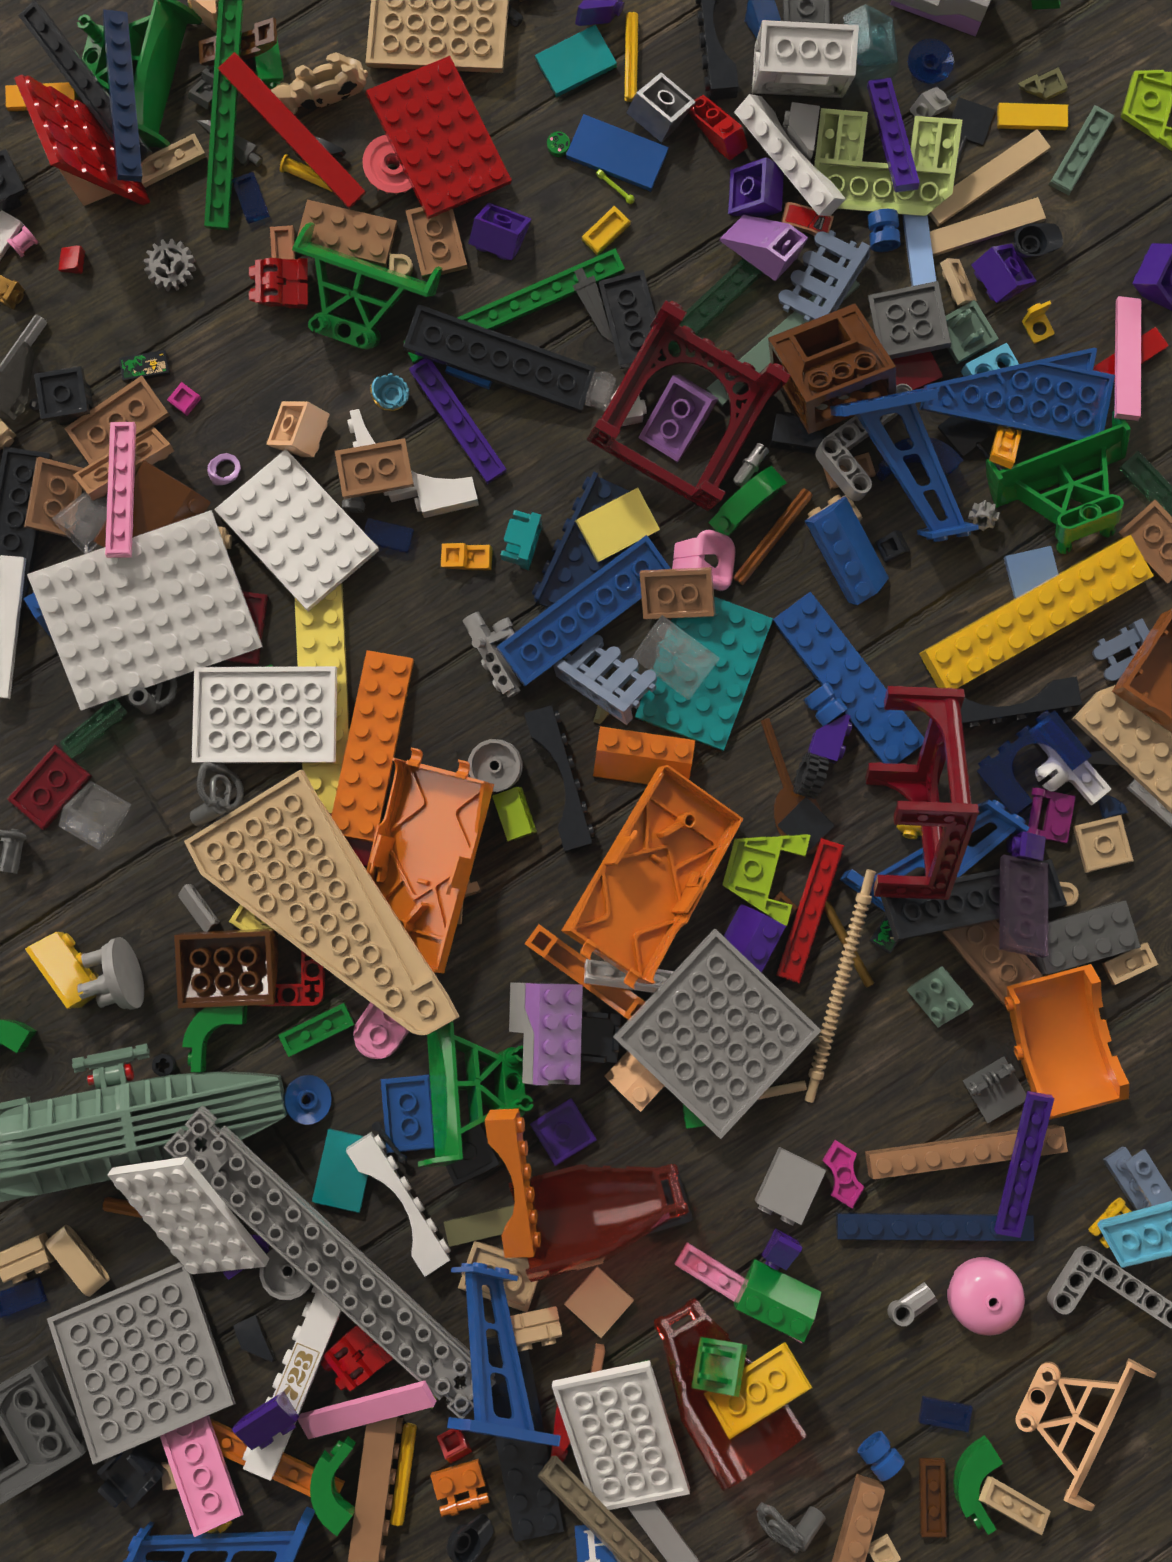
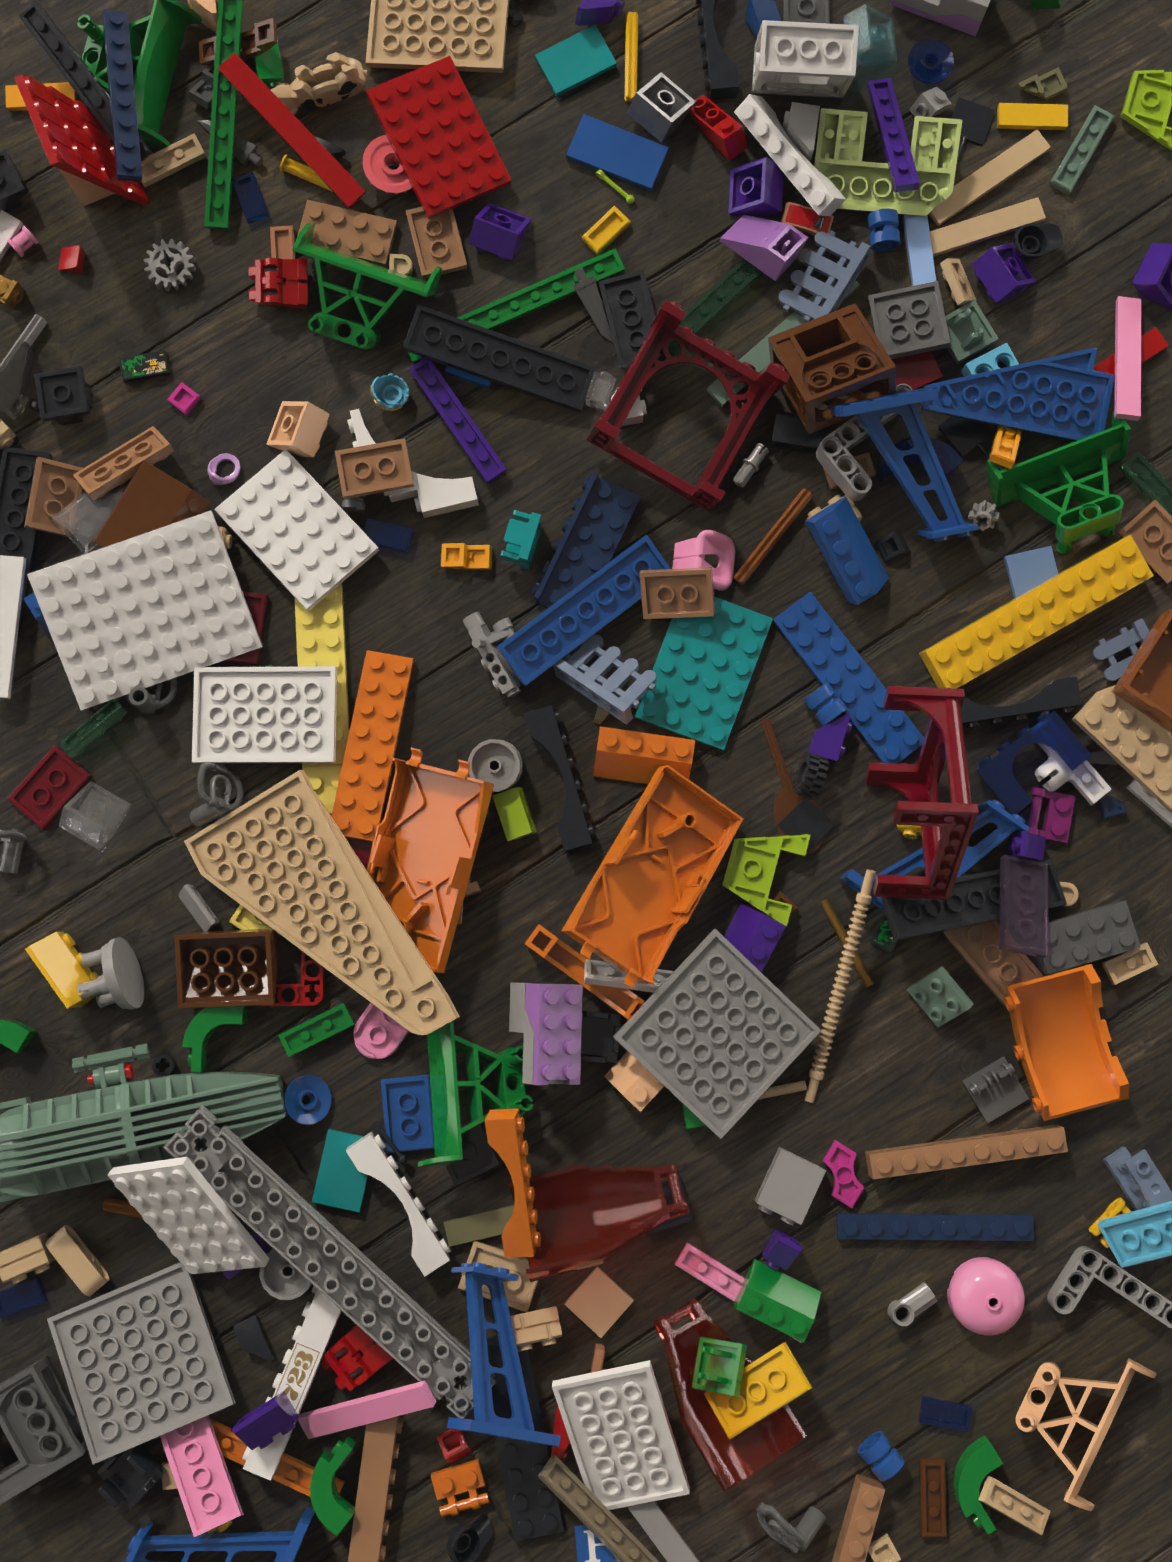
(120, 490): bright pink tile -> none
(130, 404): medium nougat plate -> none
(403, 1474): yellow axle -> none
(558, 144): green tile -> none
(563, 1131): dark purple tile -> none
(617, 525): light yellow tile -> none
(675, 657): clear slope -> none
(678, 417): medium lavender slope -> none
(747, 500): green arch -> none
(810, 910): red tile -> none
(1024, 1164): dark purple plate -> none
(1035, 315): yellow bracket -> none
(1103, 843): tan tile -> none

